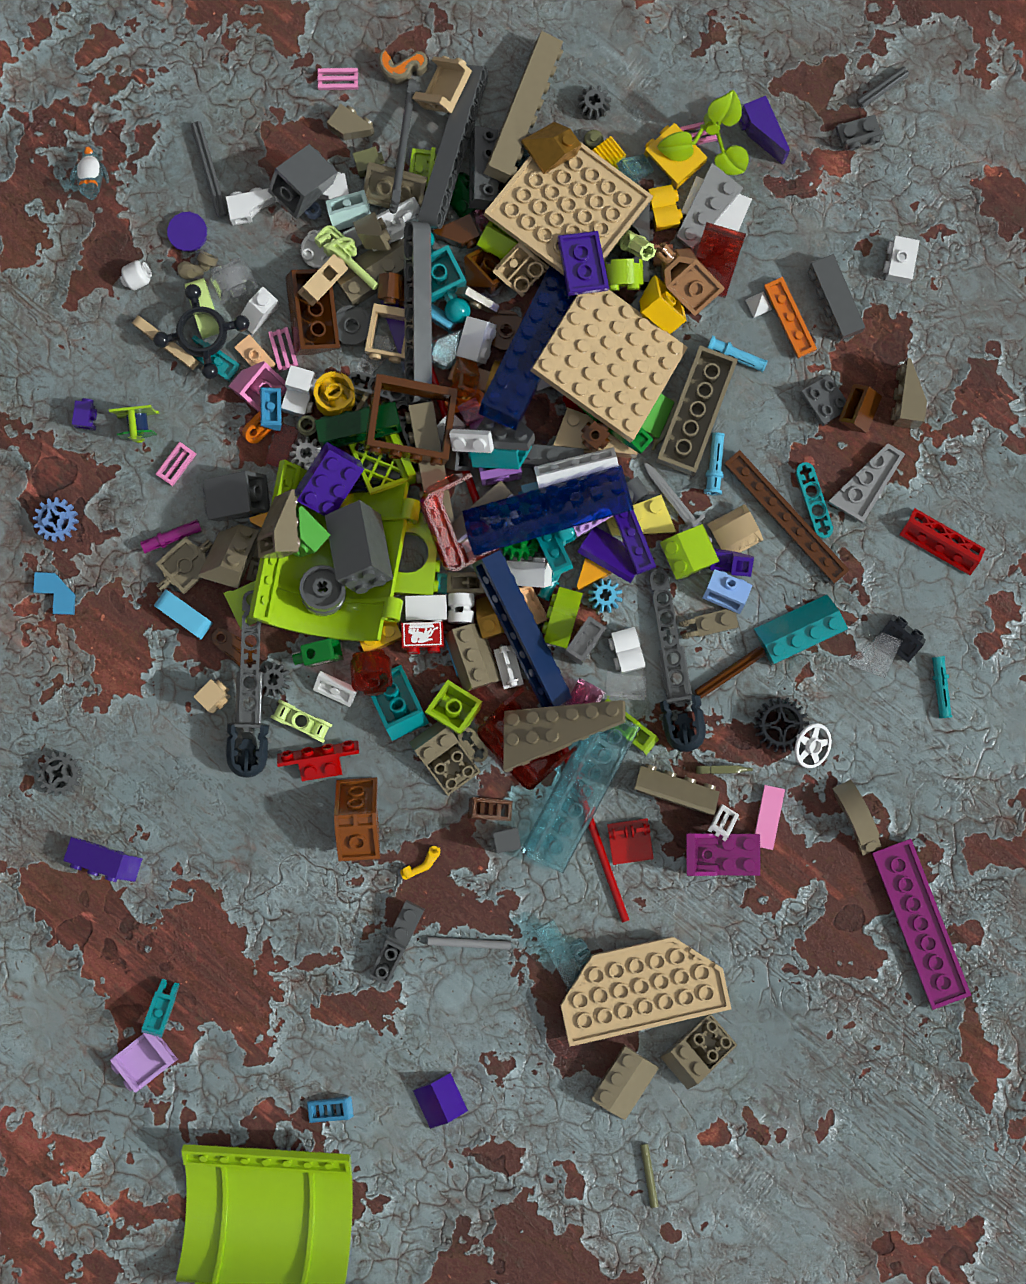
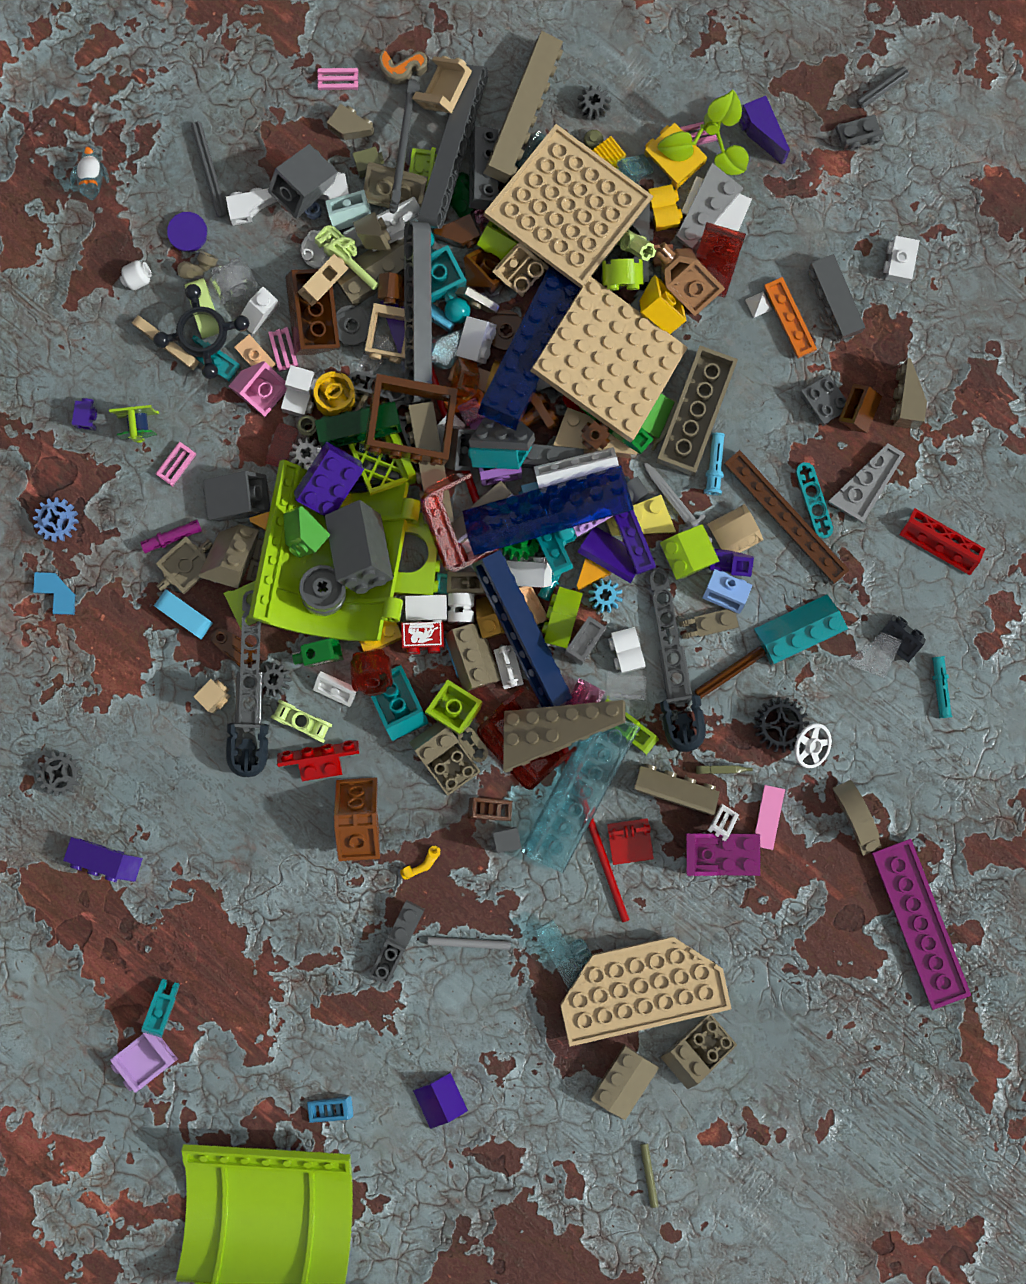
(259, 431): orange plate -> none
(270, 408): dark azure slope -> none
(279, 531): dark tan slope -> none
(471, 440): white plate -> none
(540, 412): none -> reddish brown plate
(552, 146): pearl gold slope -> none
(583, 263): dark purple tile -> none
(742, 356): medium azure pin -> none

